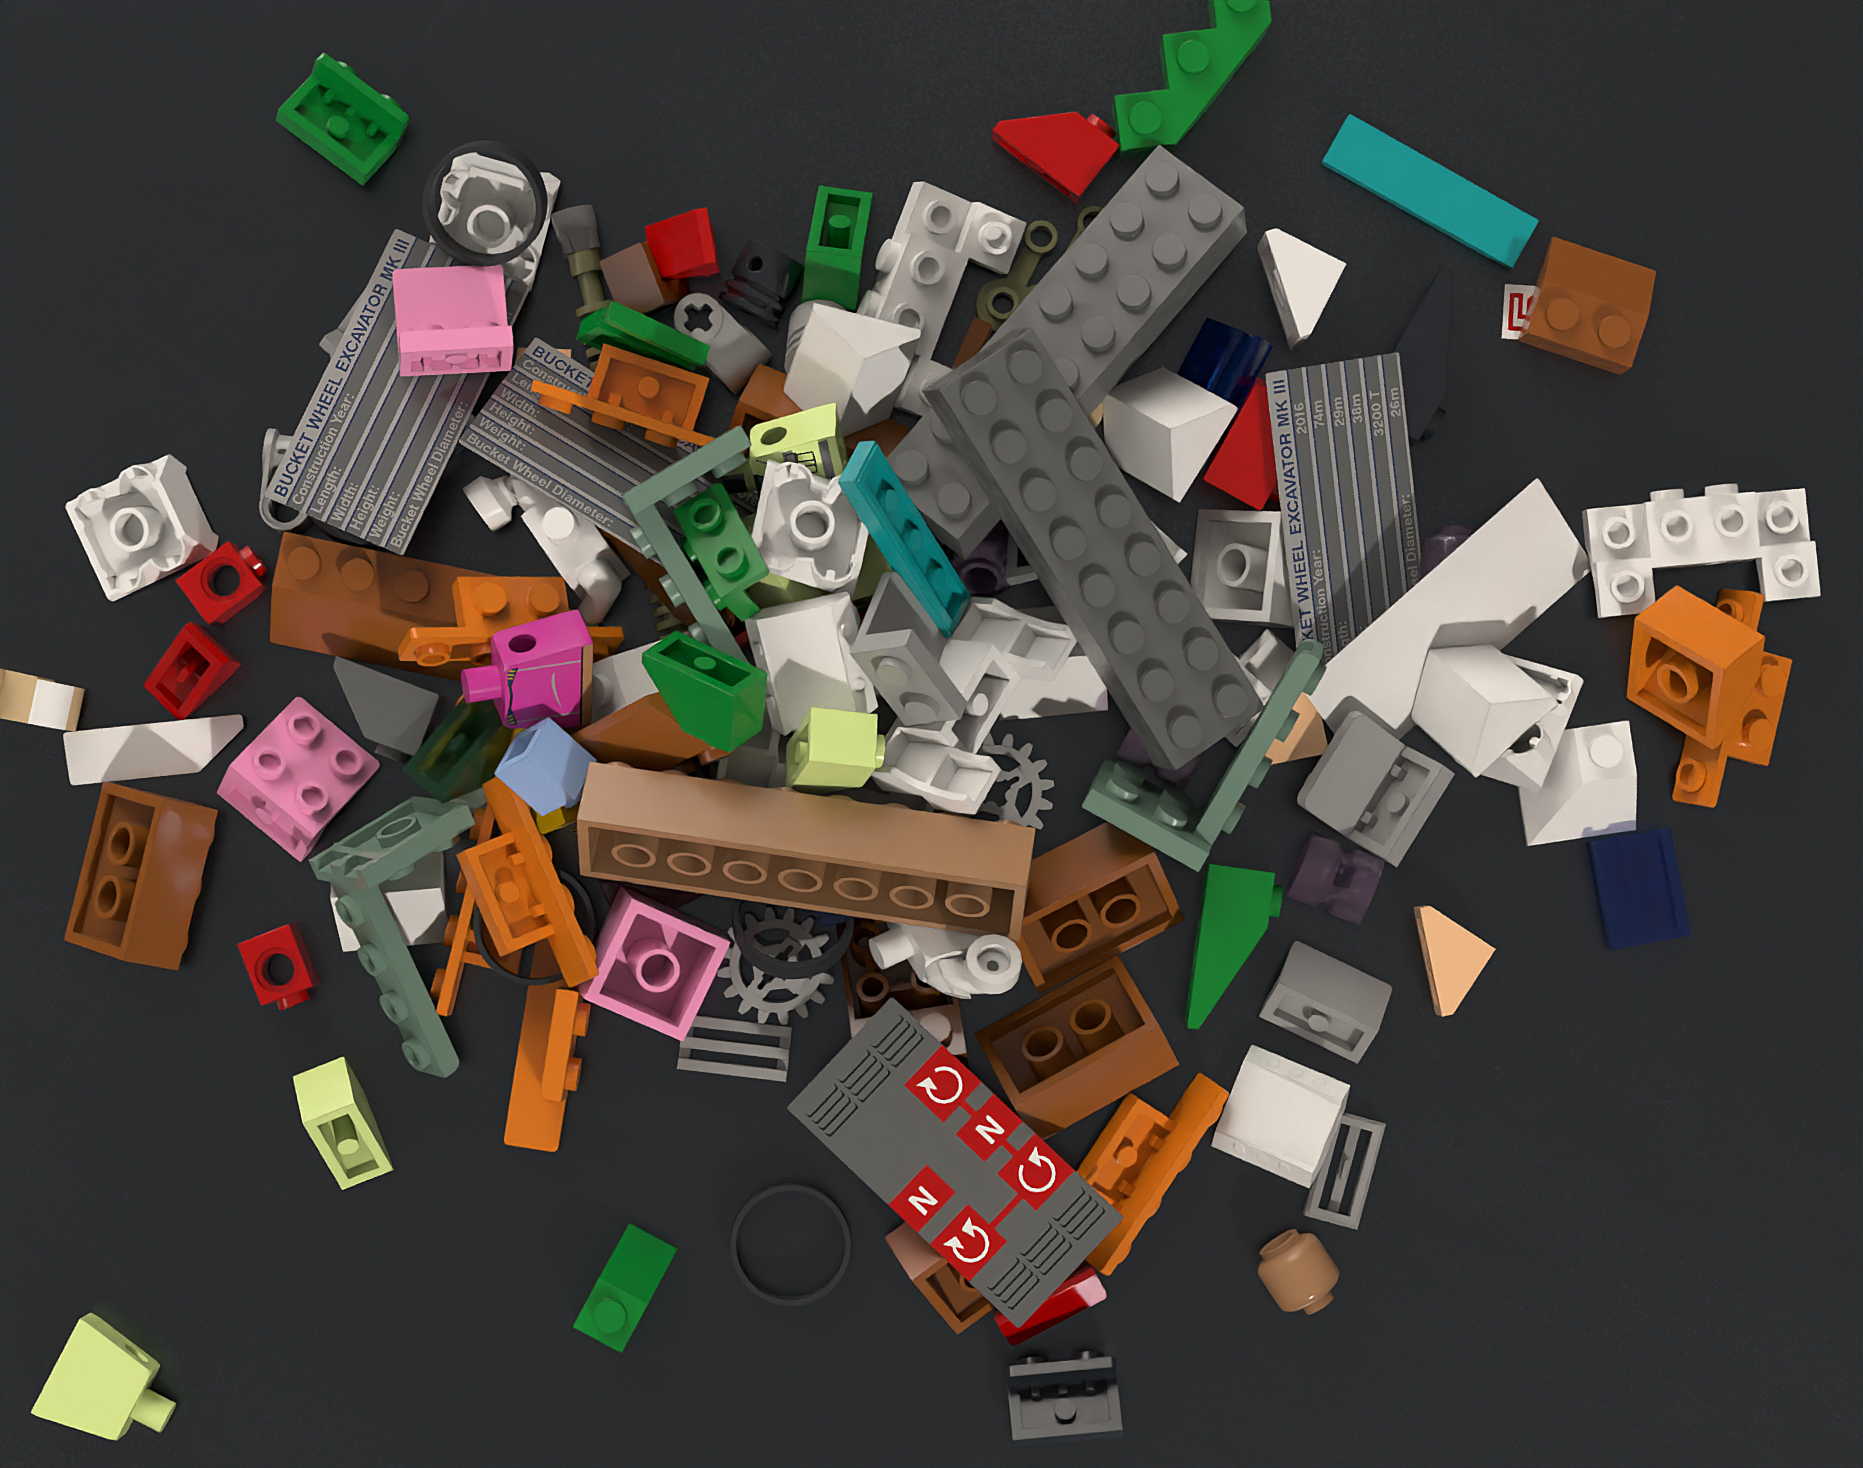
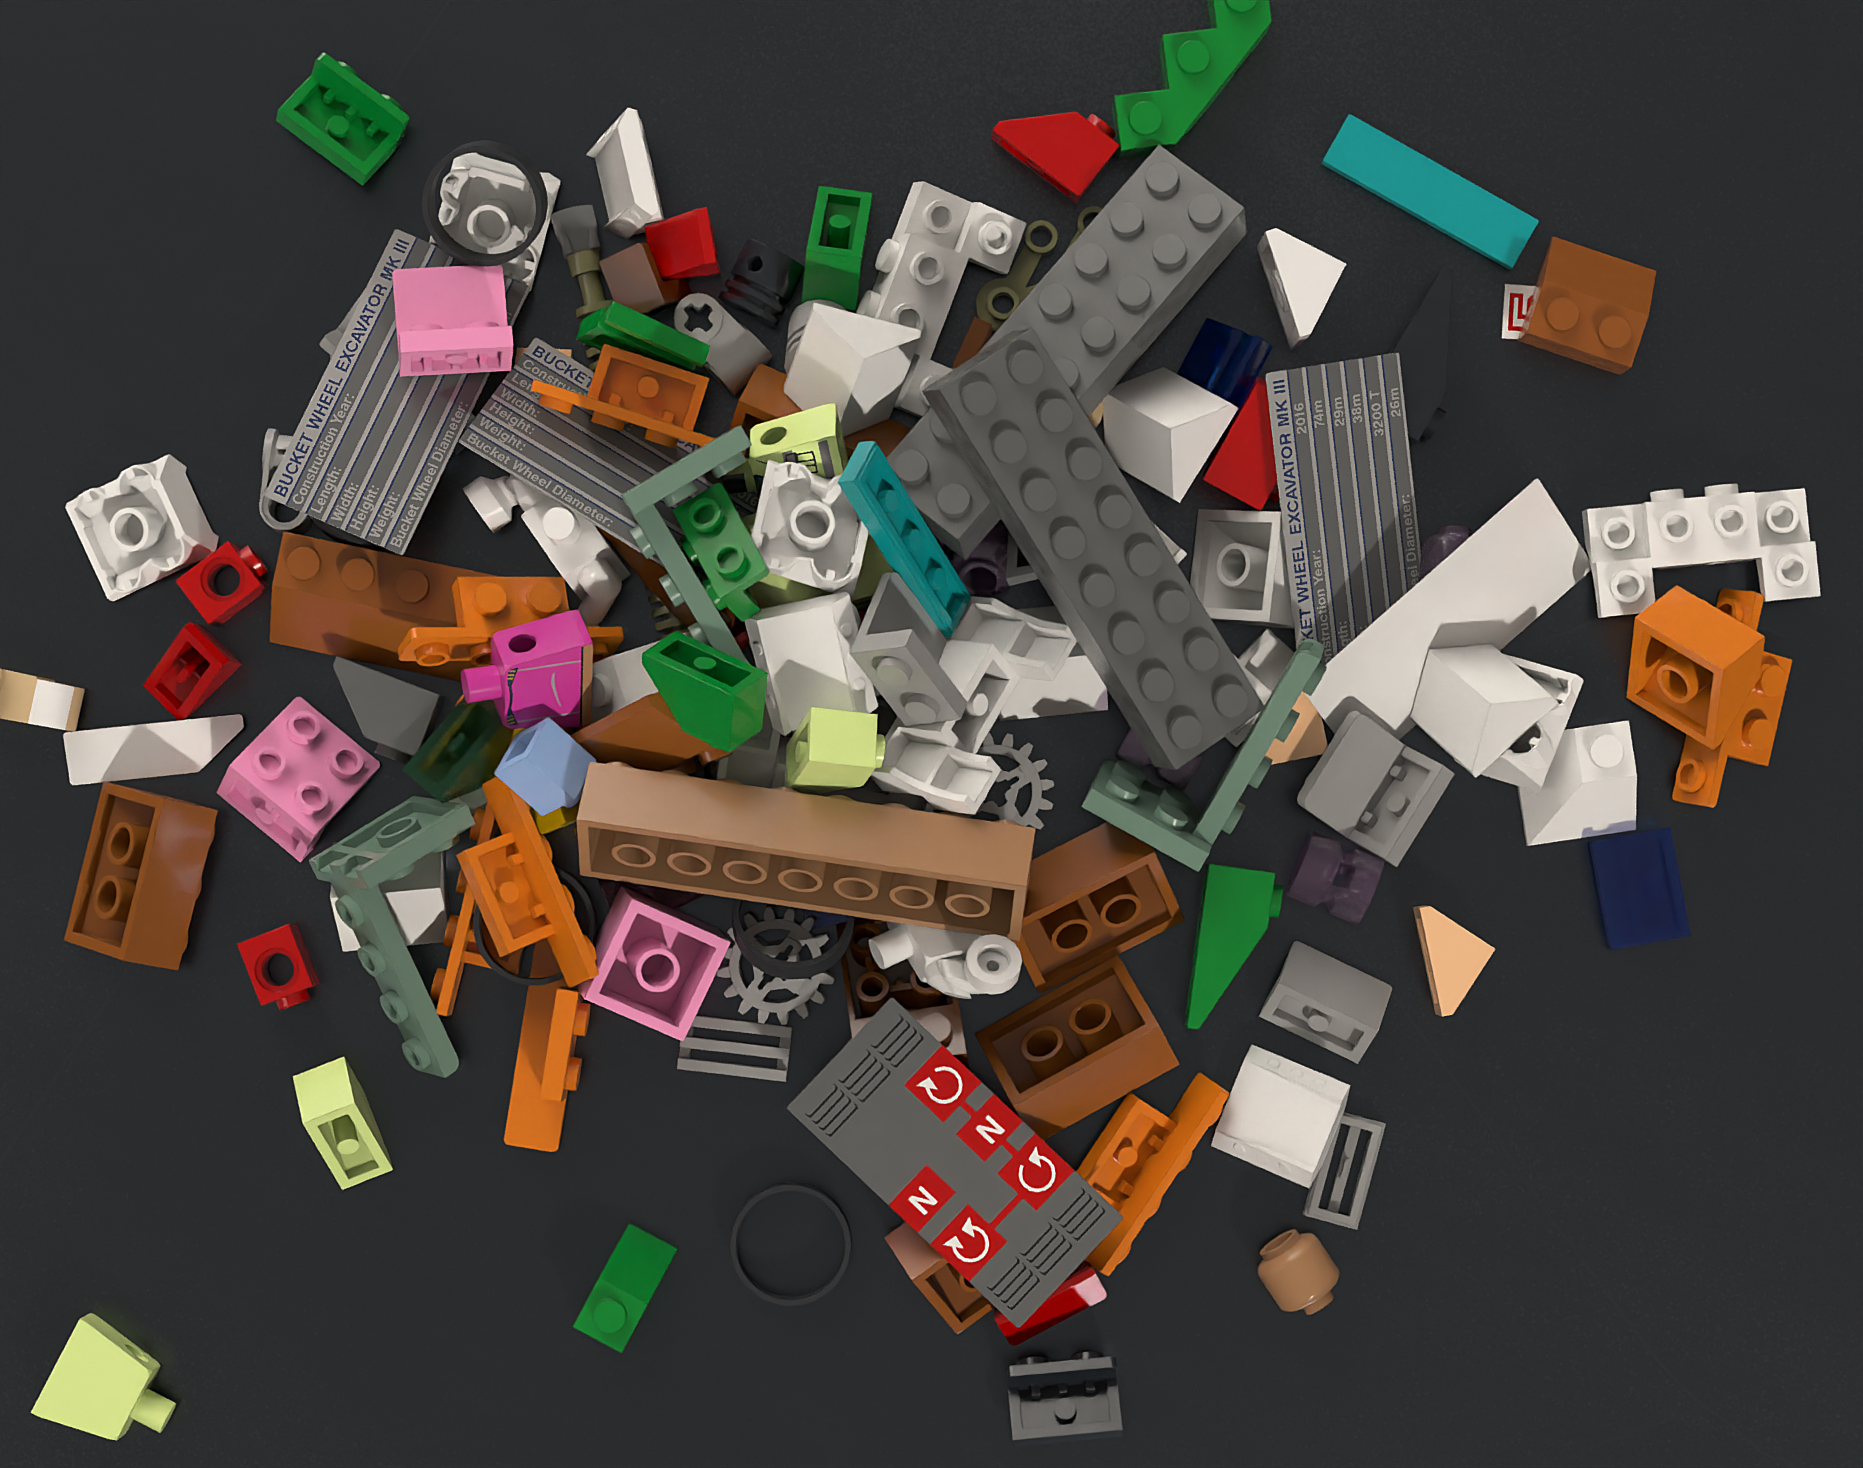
(627, 176): none -> white slope

